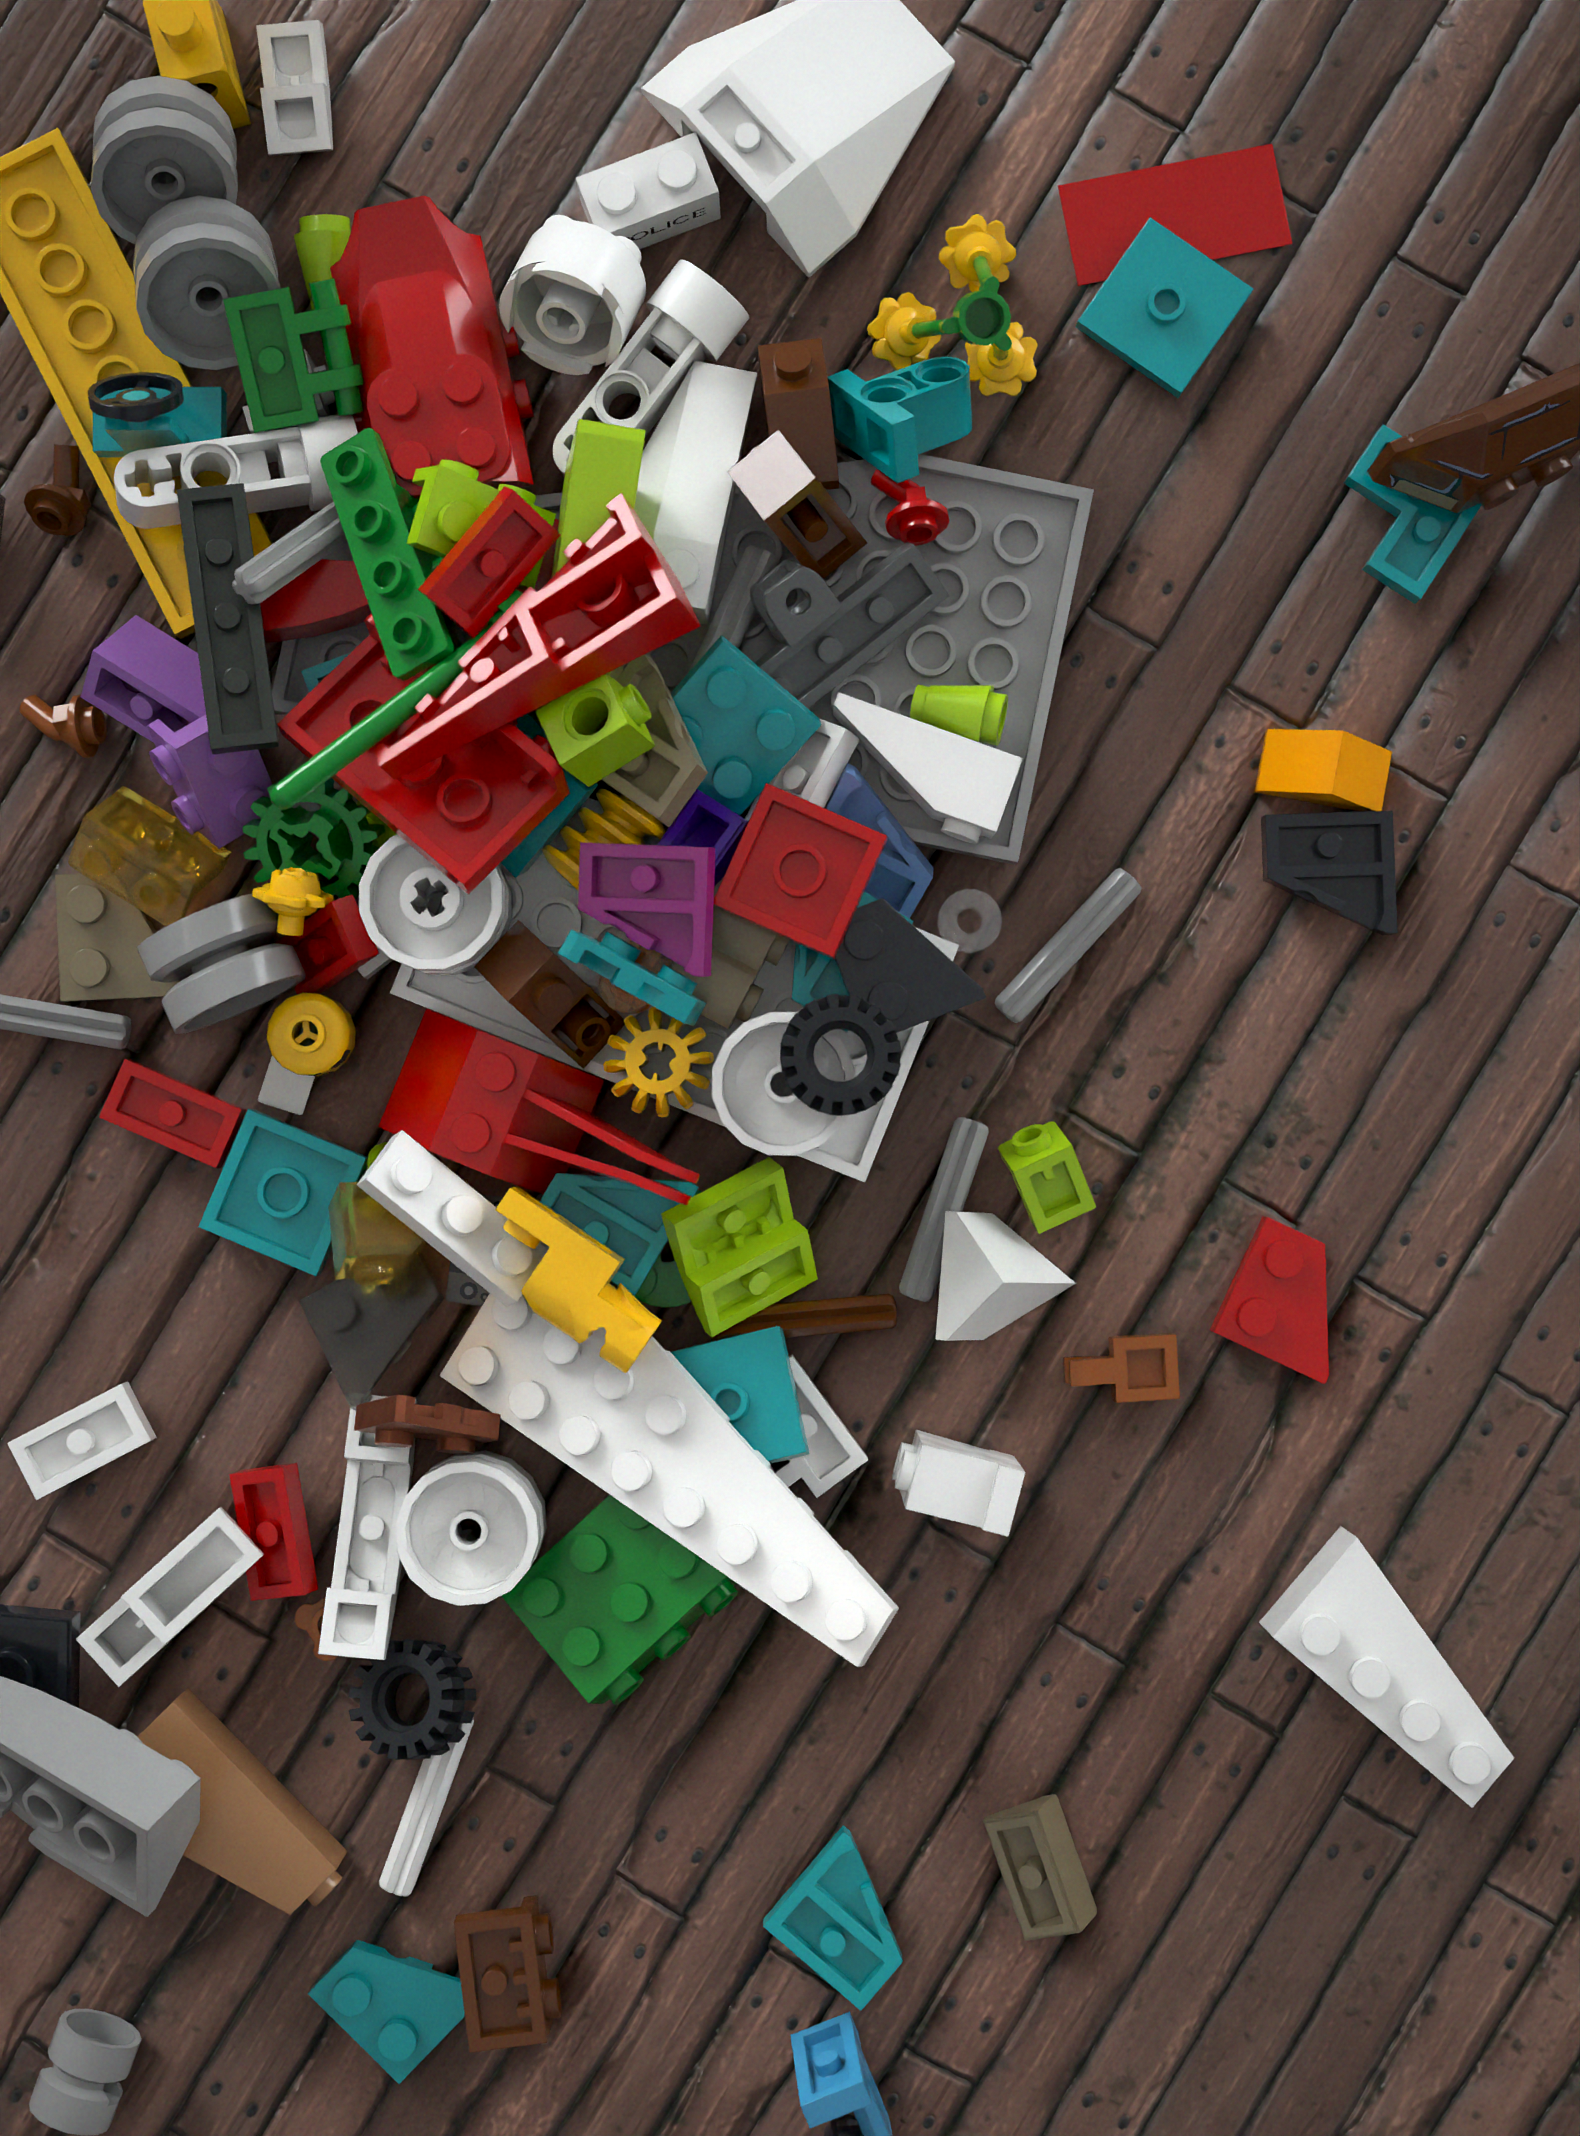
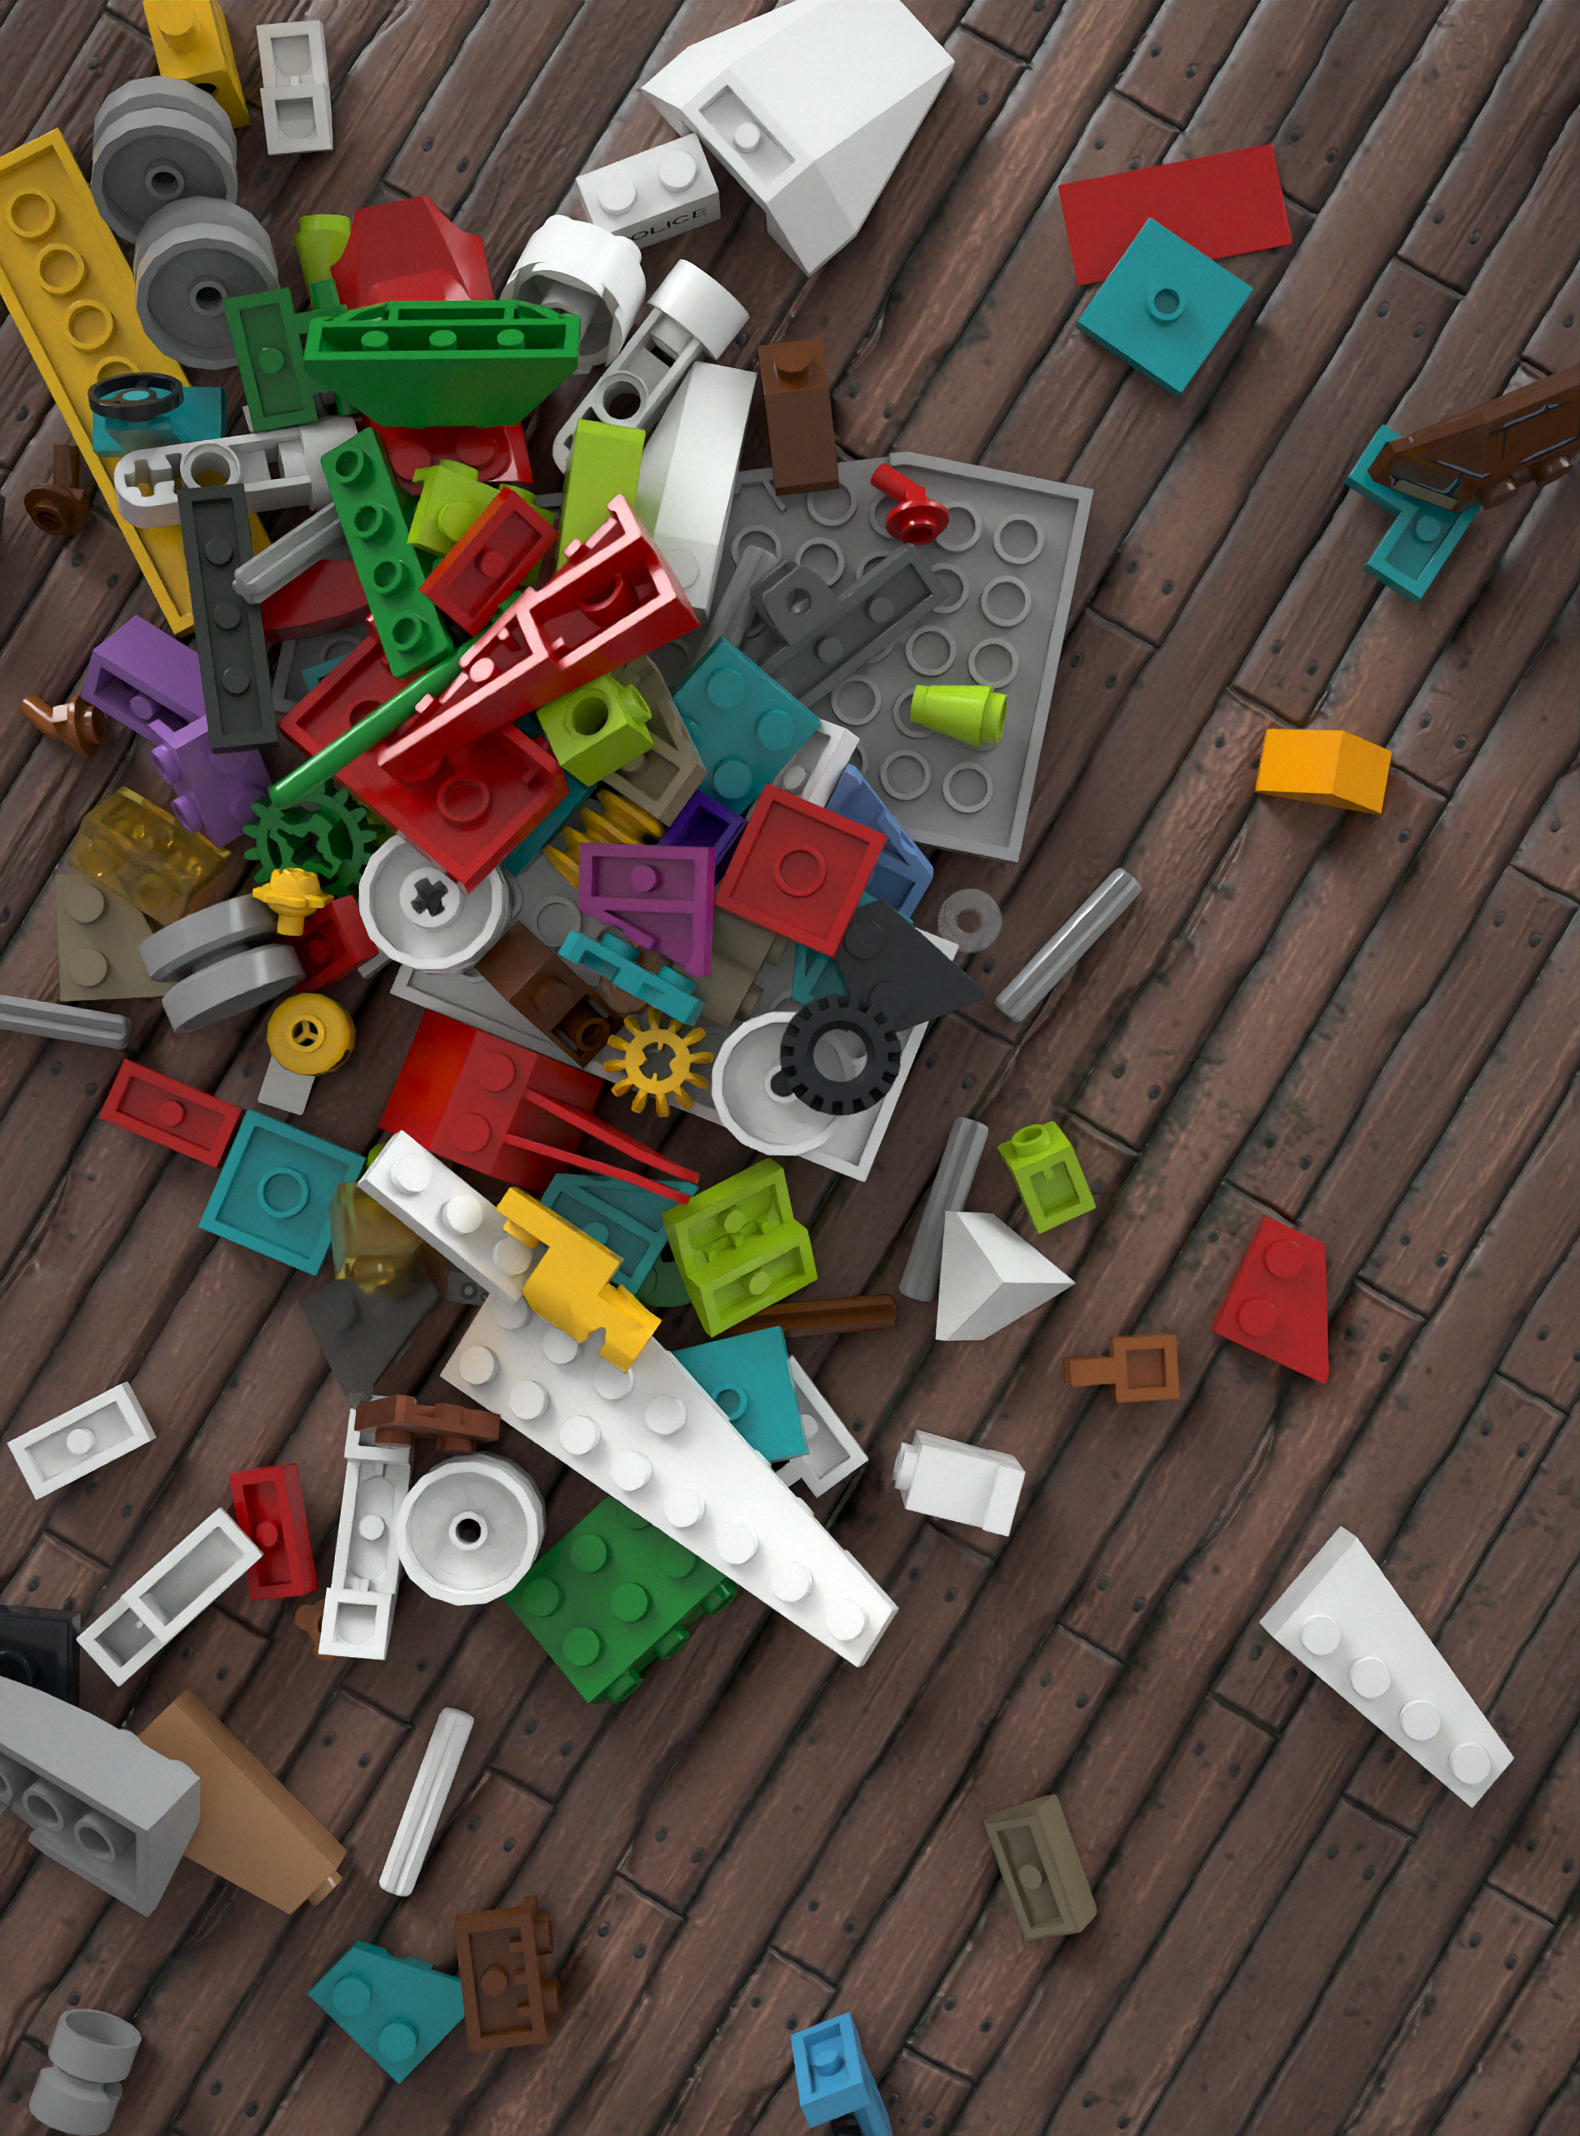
(444, 360): none -> green wedge
(445, 1707): black tyre -> none
(796, 506): reddish brown slope -> none
(838, 1922): teal wing -> none
(902, 413): teal tile -> none
(941, 771): white slope -> none
(980, 318): yellow plant -> none
(1335, 863): black wing -> none

